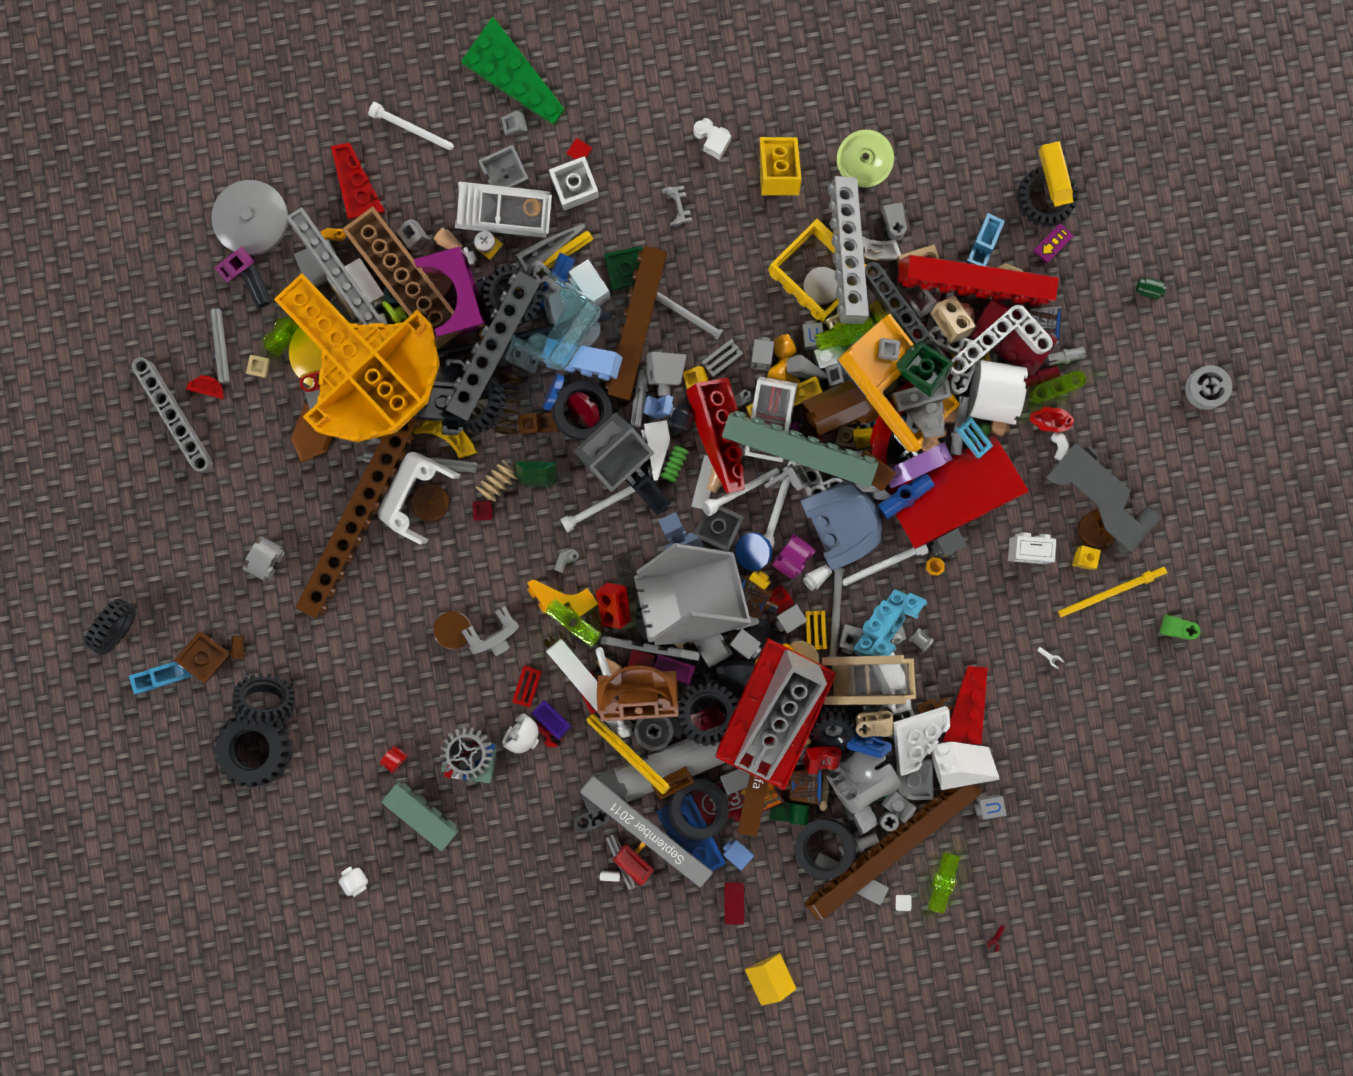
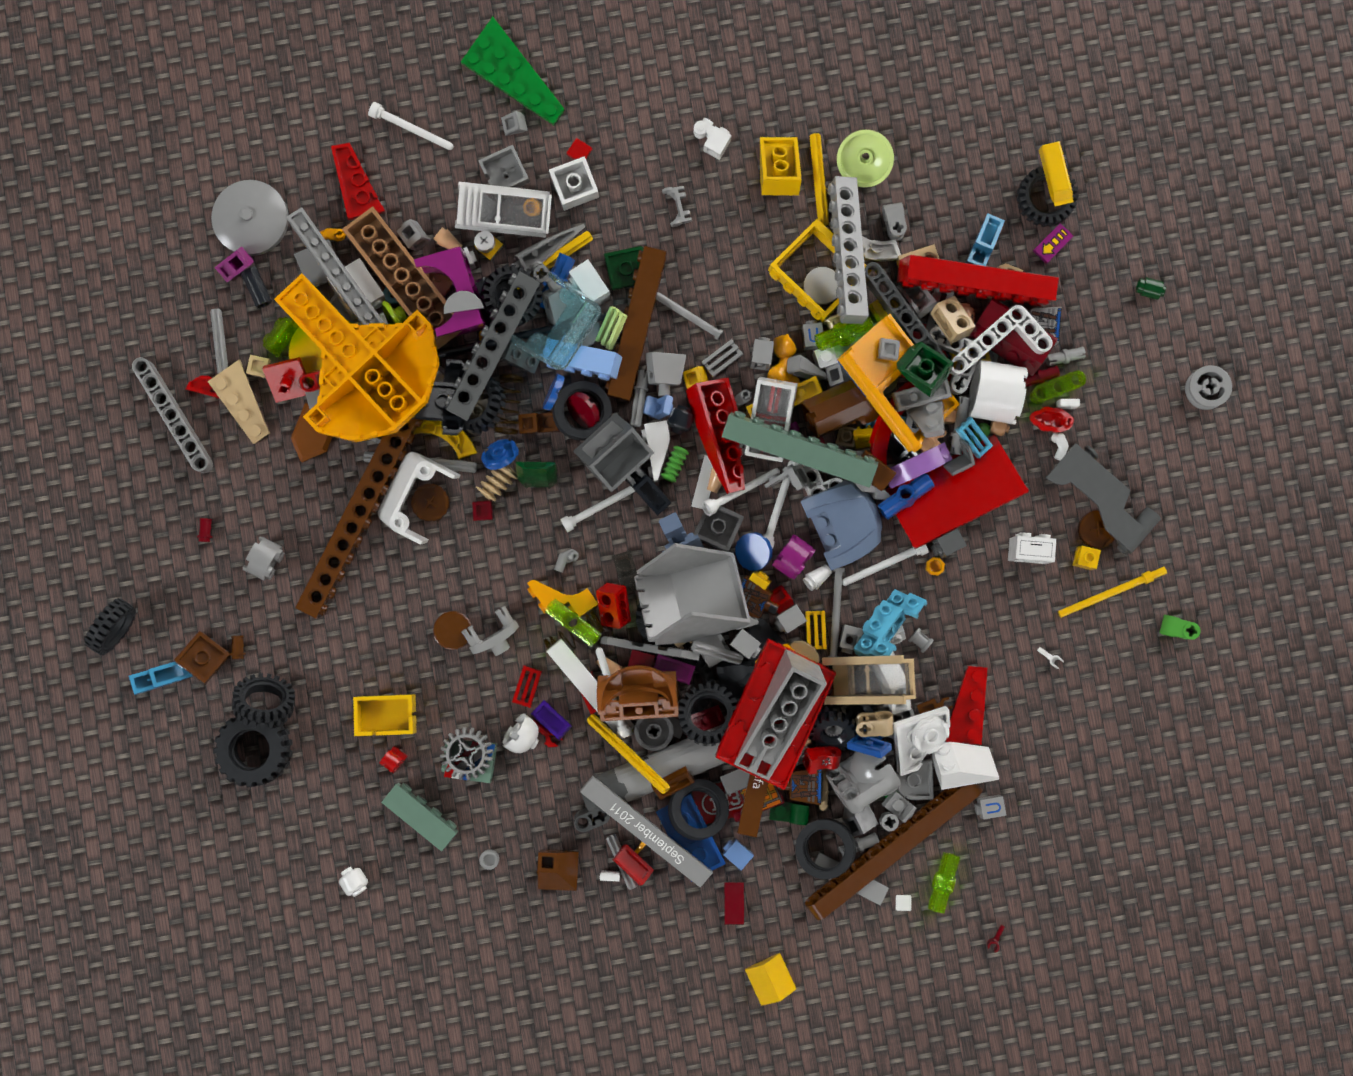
(205, 530): none -> dark red pin
(236, 394): none -> tan wing
(284, 378): none -> tile
(384, 715): none -> yellow piece
(461, 302): none -> light grey tile
(489, 859): none -> light grey tile
(499, 454): none -> blue tile
(557, 870): none -> reddish brown slope
(609, 326): none -> yellowish green tile
(717, 652): none -> light grey axle
(819, 178): none -> yellow axle
(930, 734): none -> white tile
(961, 462): none -> dark grey bracket
(1068, 403): none -> white tile

